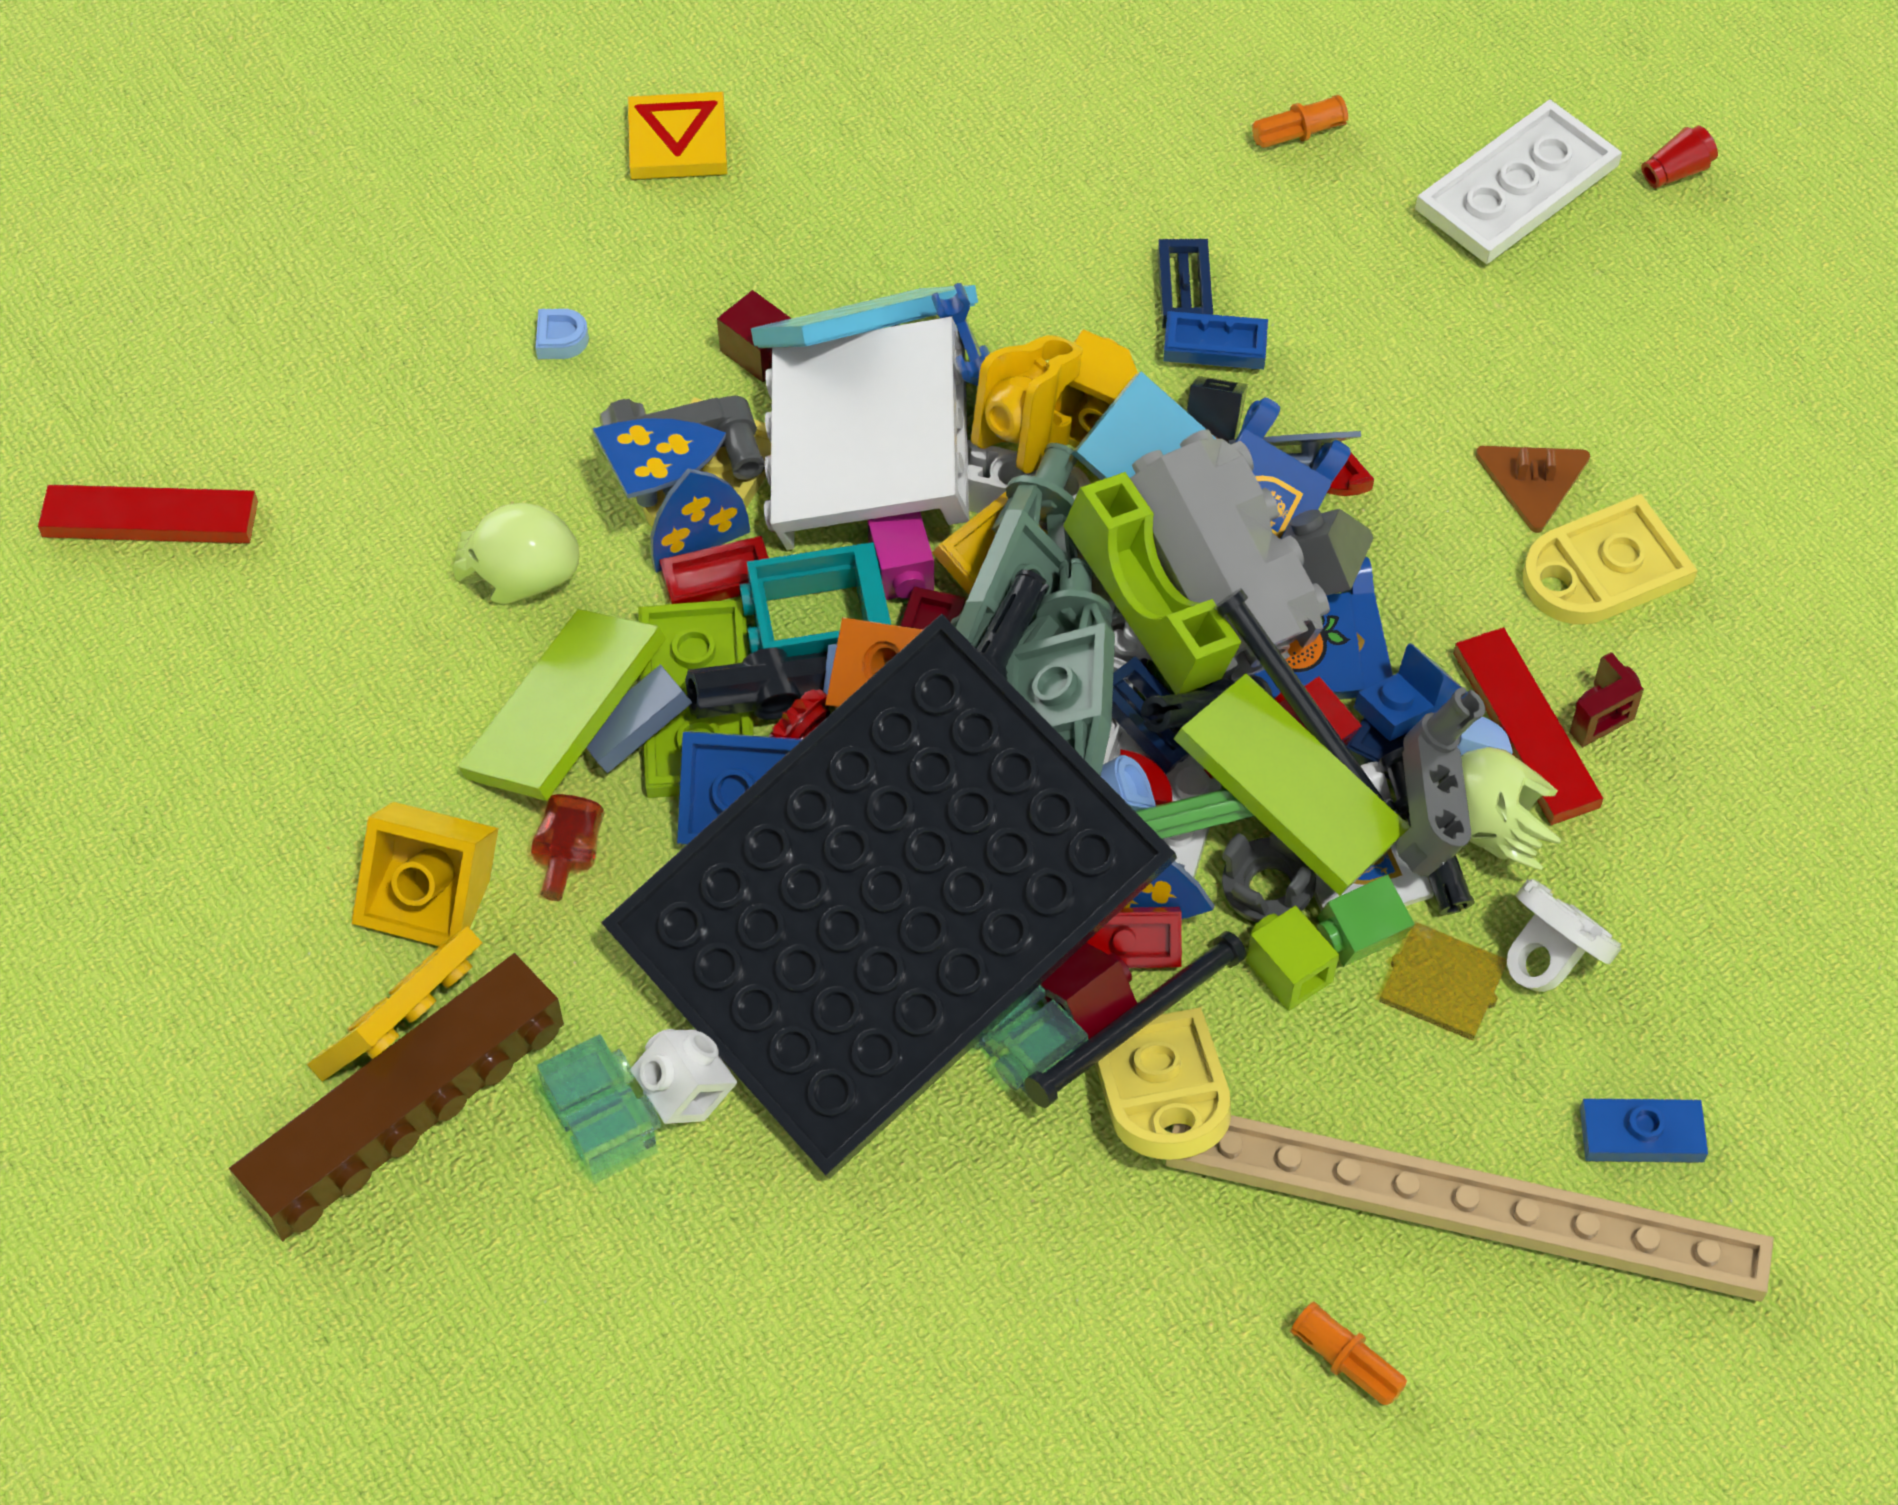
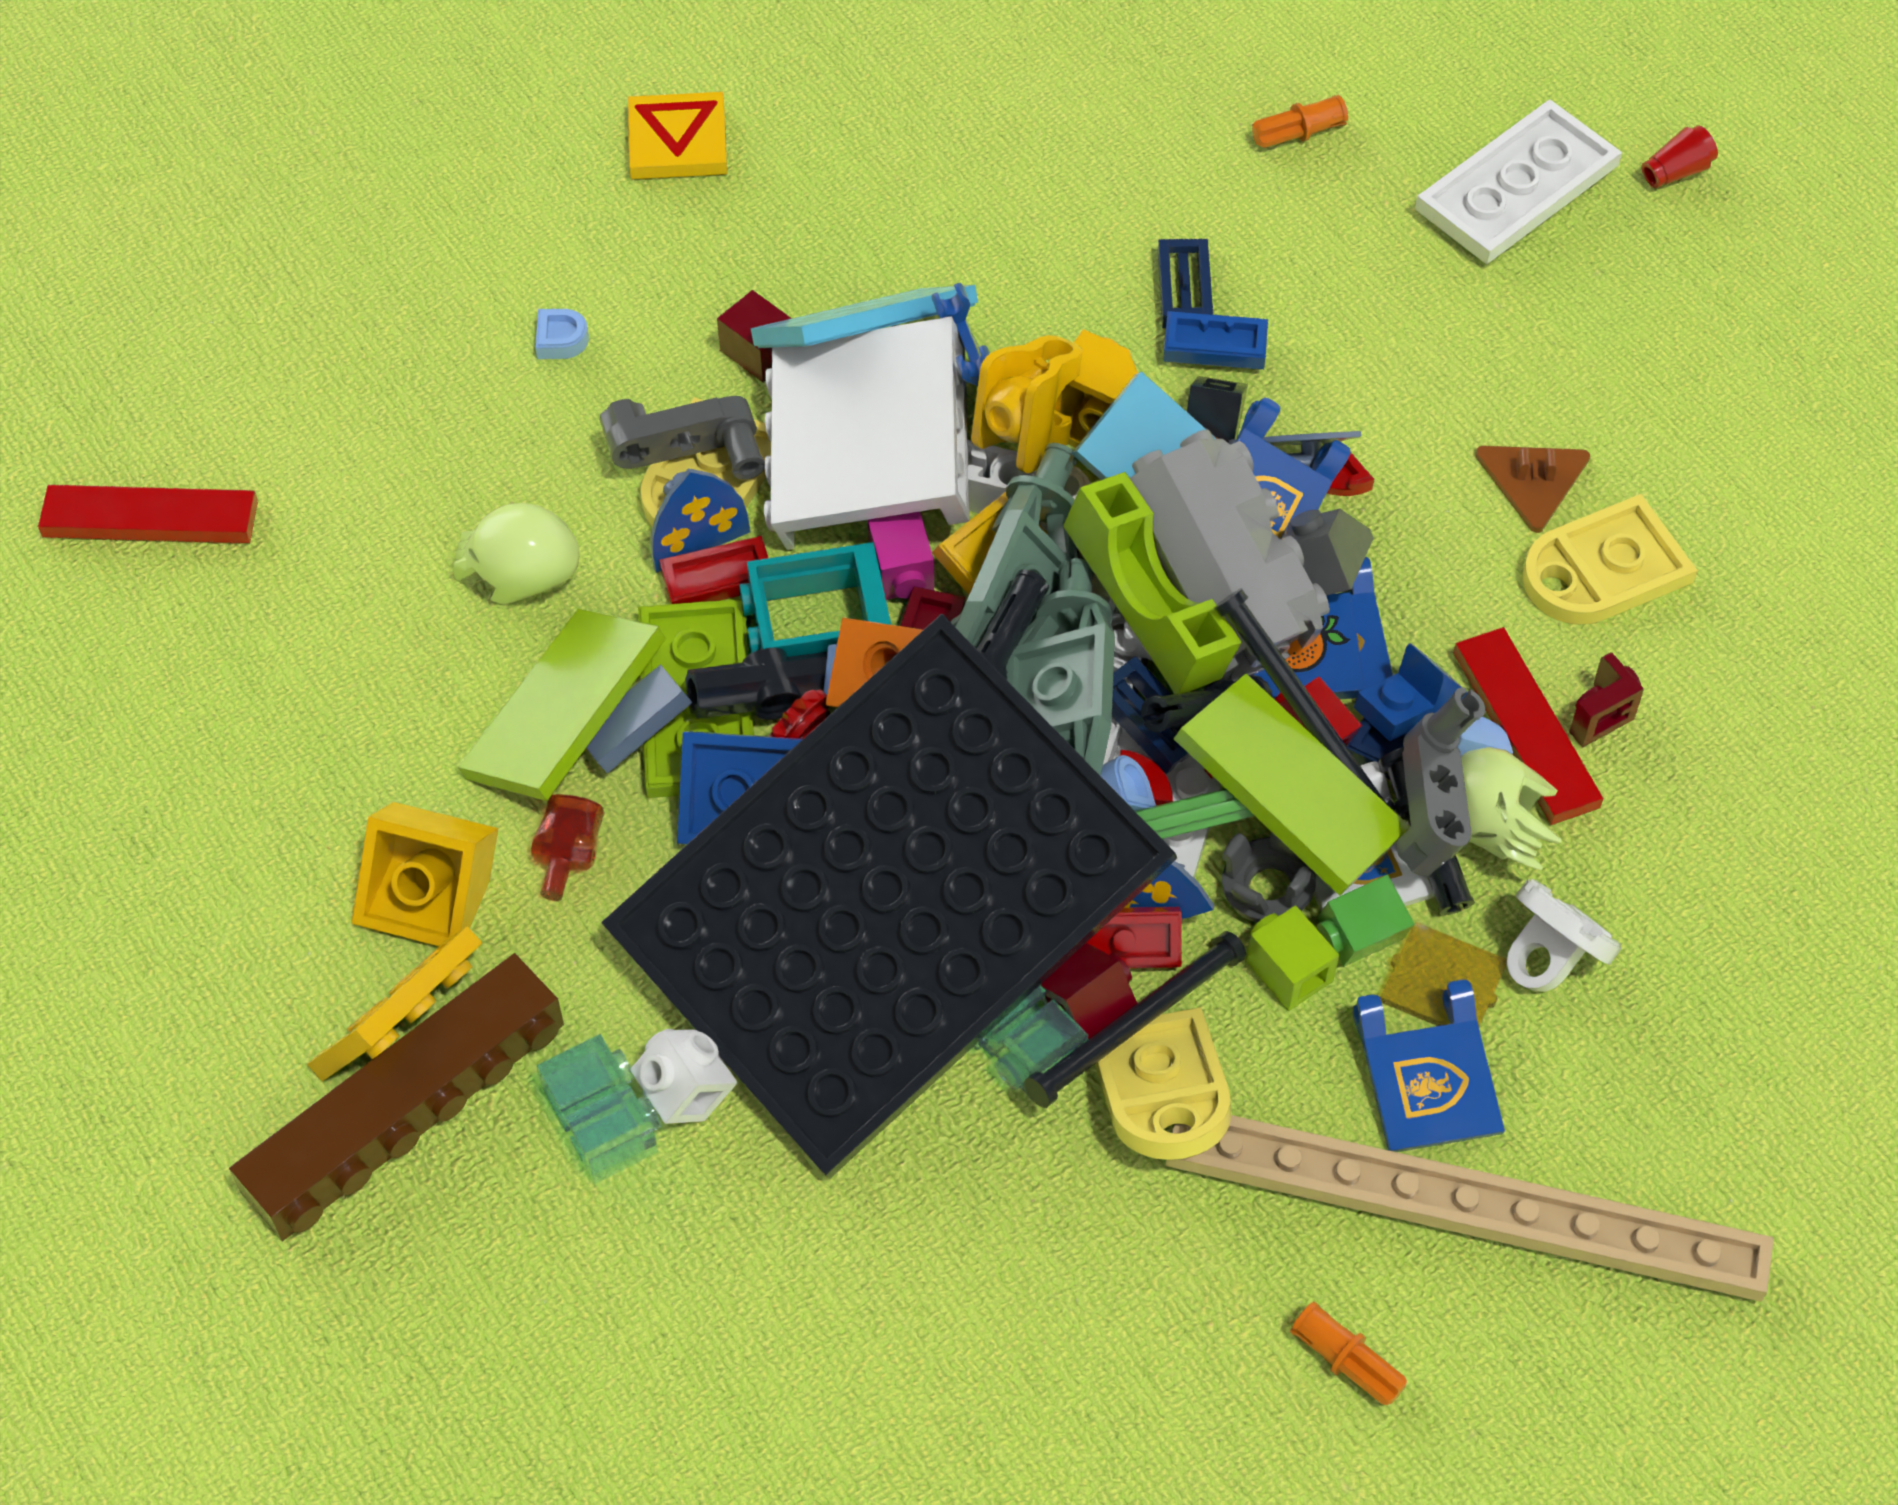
(655, 453): blue shield -> none
(1430, 1080): none -> blue flag
(1643, 1130): blue plate -> none

